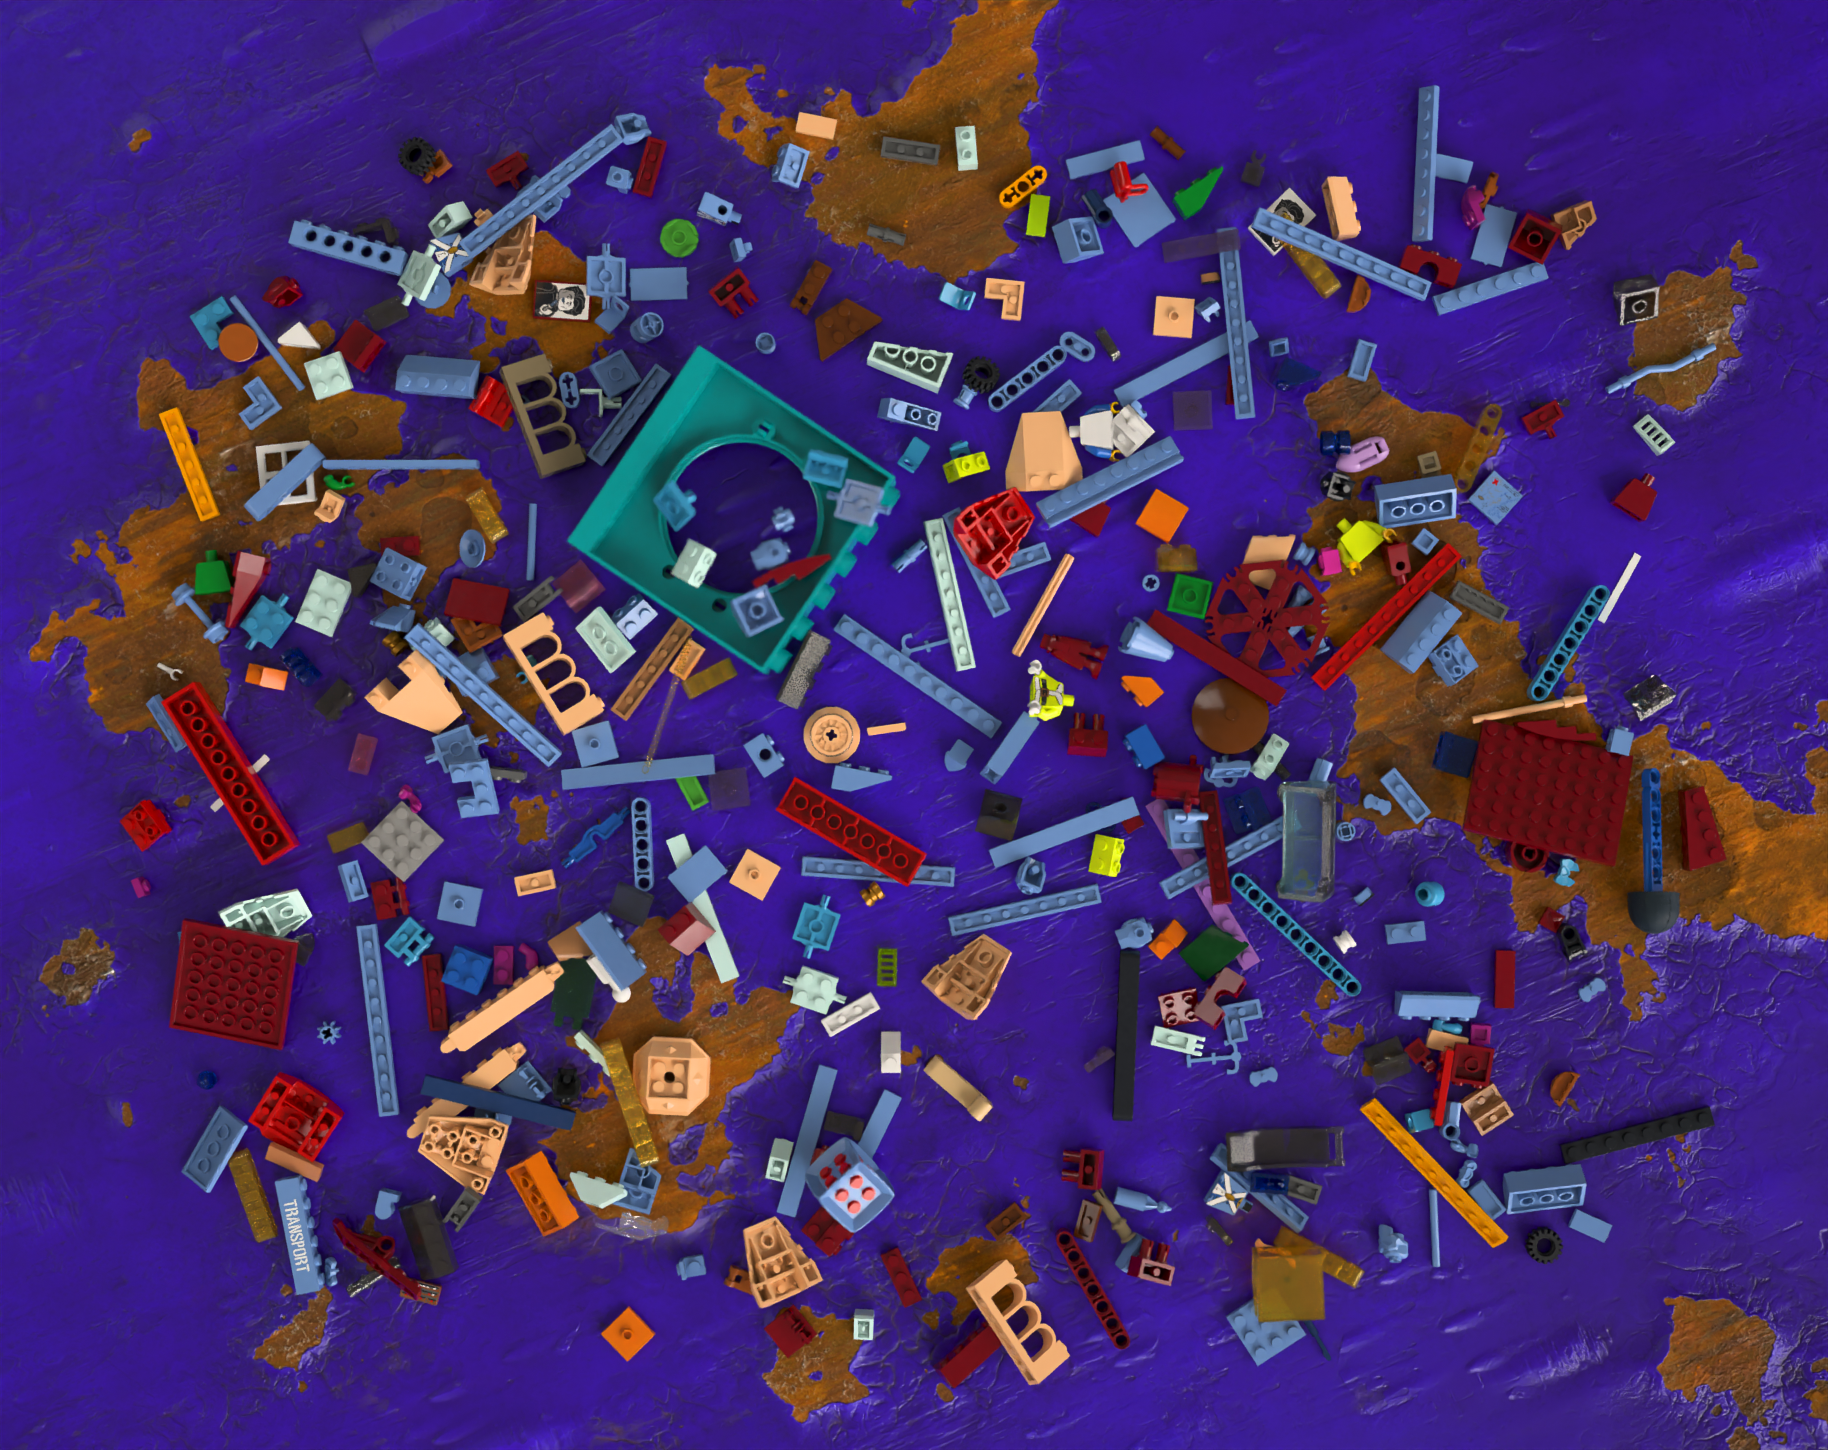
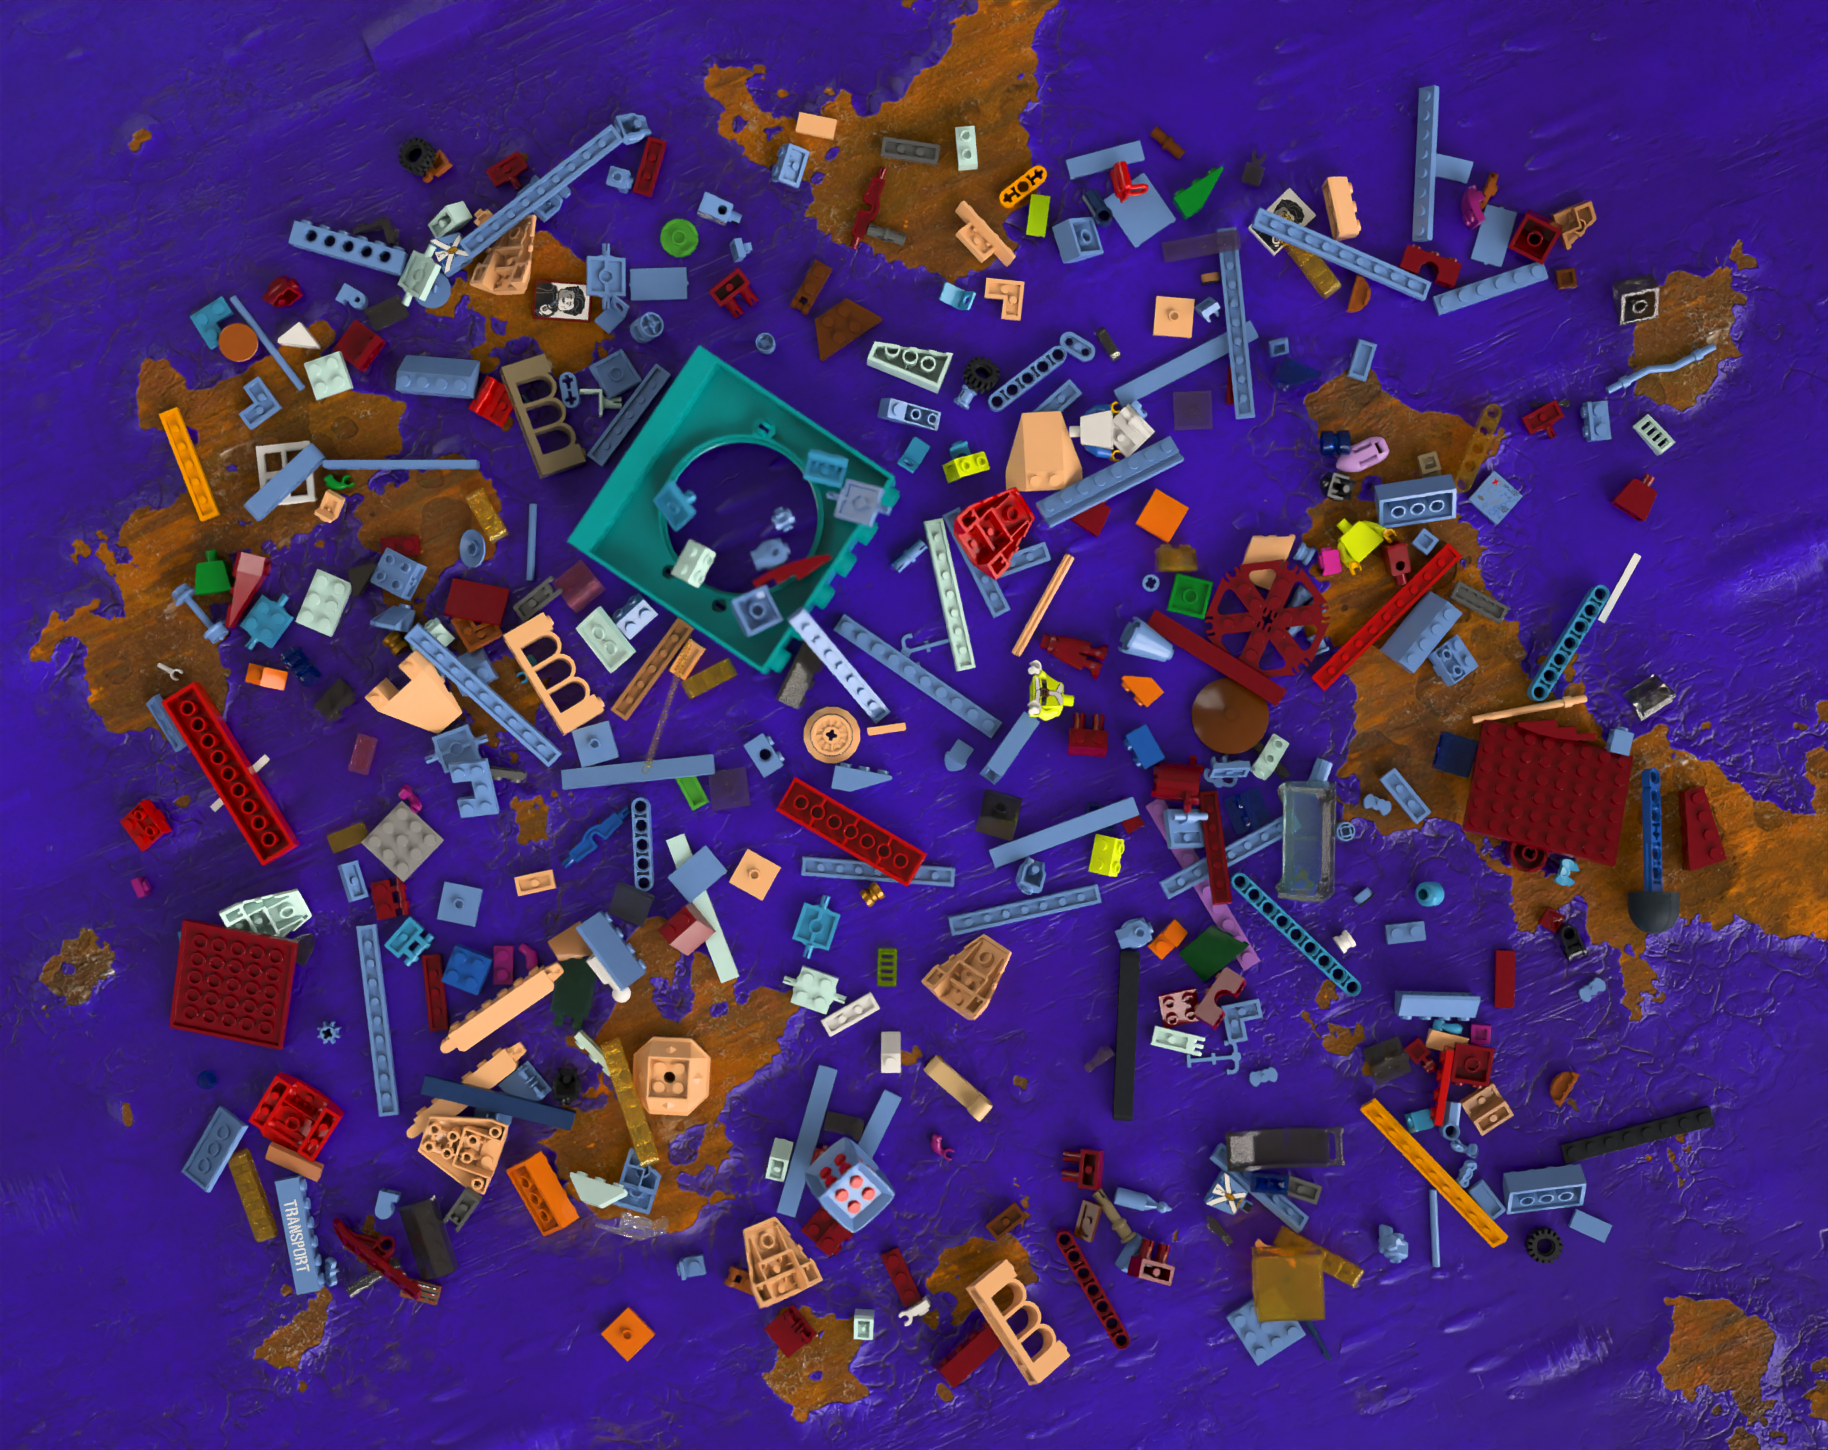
(353, 296): none -> medium blue leg
(838, 664): none -> tile
(864, 217): none -> dark red piece
(917, 1308): none -> white plate
(935, 1143): none -> magenta arm
(980, 238): none -> light nougat bracket
(1565, 278): none -> reddish brown tile
(1596, 421): none -> medium blue bracket

